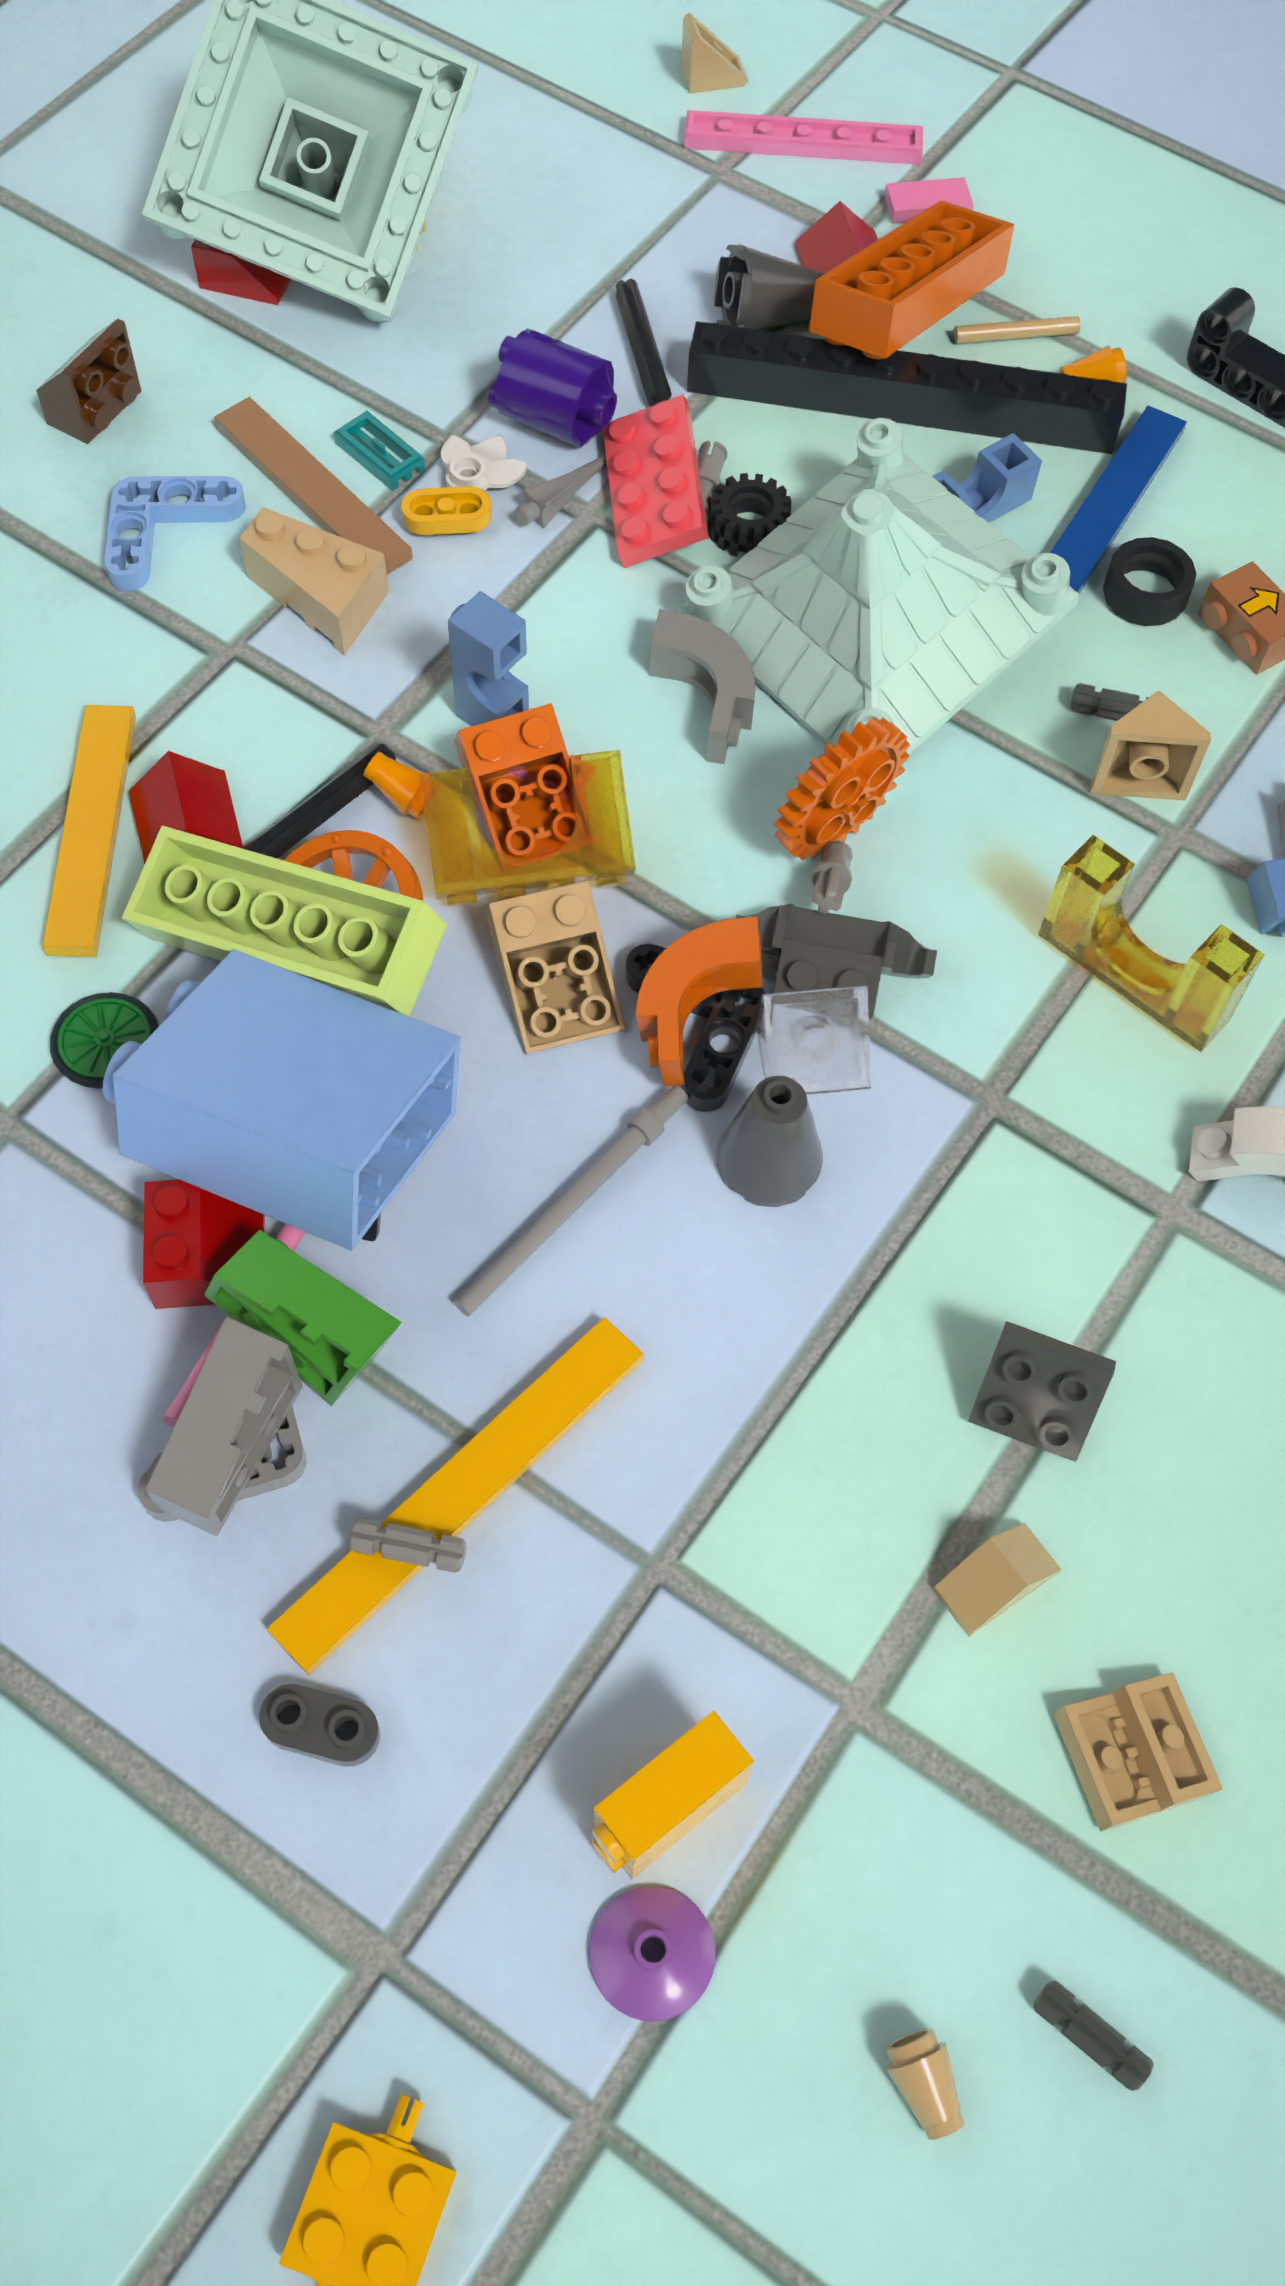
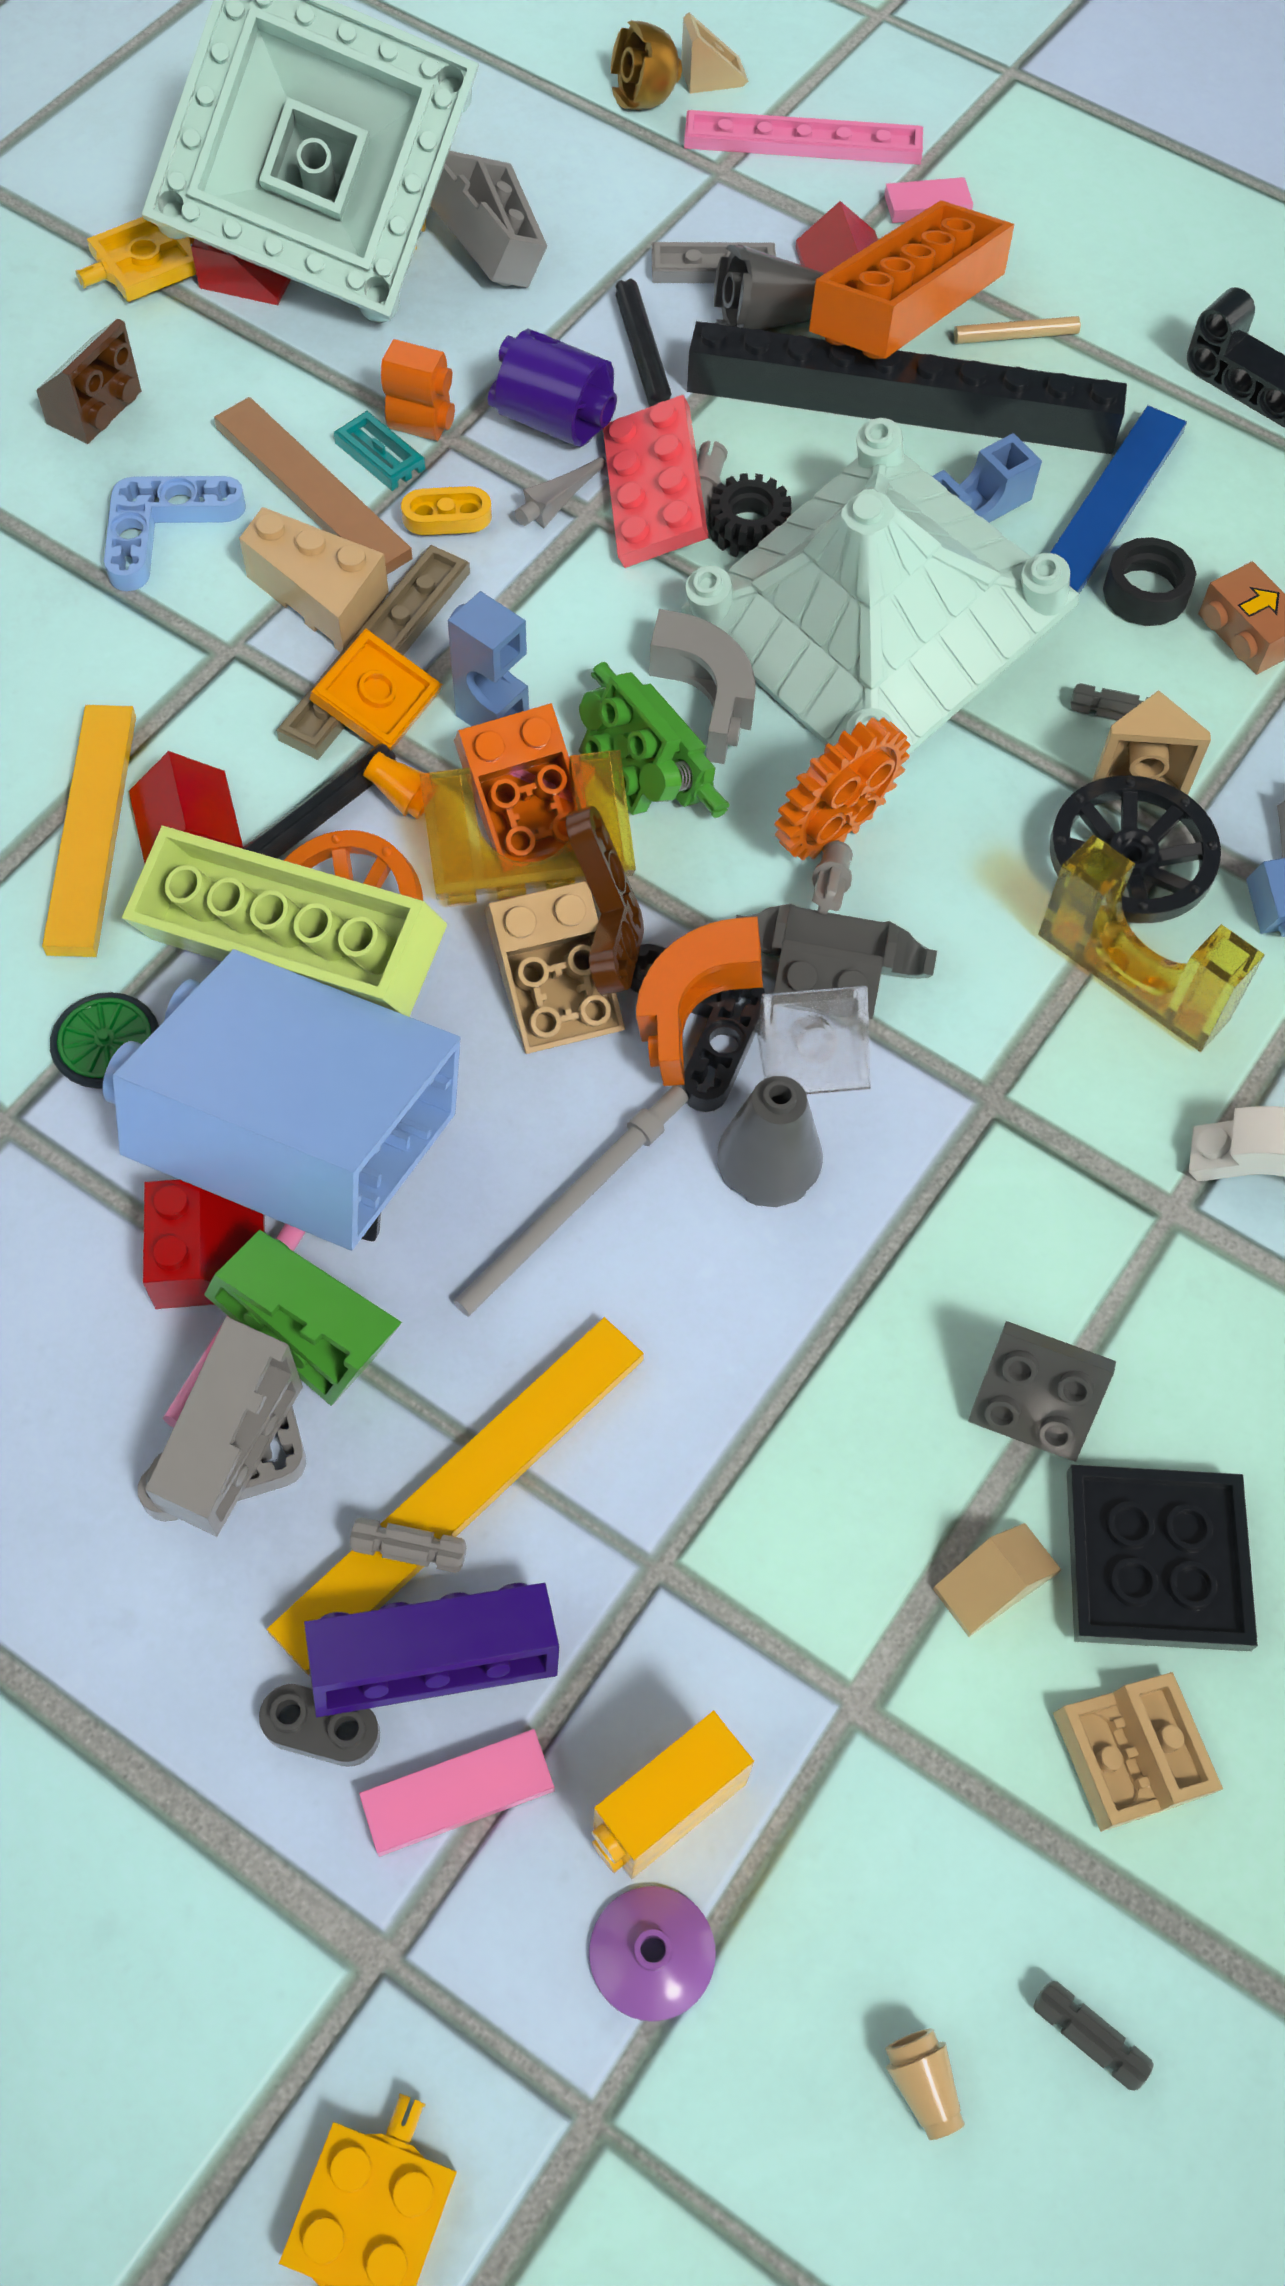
(138, 259): none -> yellow plate
(375, 691): none -> light orange tile
(398, 624): none -> dark tan tile
(417, 390): none -> orange brick
(431, 1648): none -> dark purple brick
(456, 1792): none -> bright pink tile
(480, 465): white plate -> none
(490, 217): none -> light grey wedge
(621, 920): none -> reddish brown beam
(645, 66): none -> pearl gold cylinder
(656, 747): none -> bright green piece
(693, 260): none -> light grey tile
(1101, 365): light orange cone -> none
(1142, 846): none -> black wheel
(1160, 1558): none -> black plate

